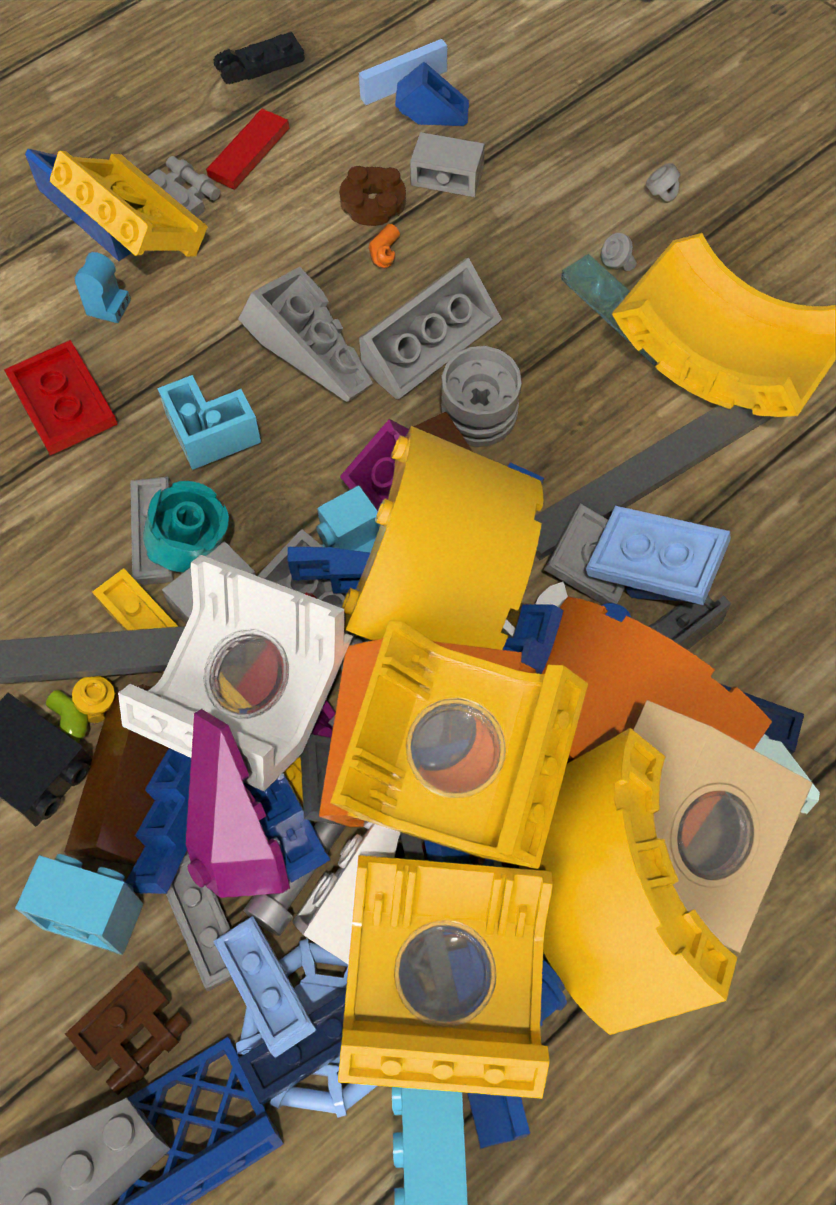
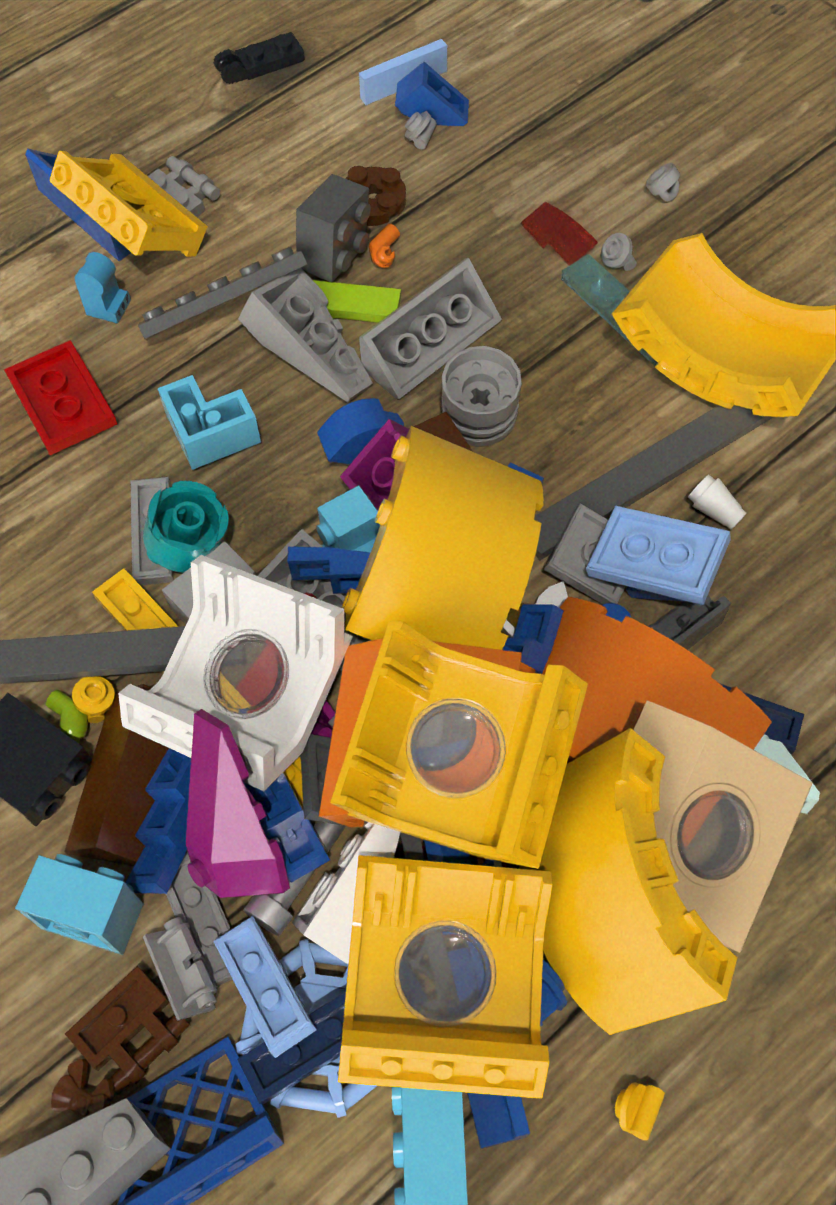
(71, 1094): none -> reddish brown piece
(182, 978): none -> light grey hinge
(221, 291): none -> dark grey plate
(247, 148): red tile -> none
(332, 226): none -> dark grey brick
(352, 429): none -> blue brick
(360, 301): none -> lime tile
(420, 129): none -> light grey plate
(447, 164): light grey brick -> none
(559, 230): none -> clear red slope
(638, 1109): none -> yellow plate
(717, 502): none -> white cone

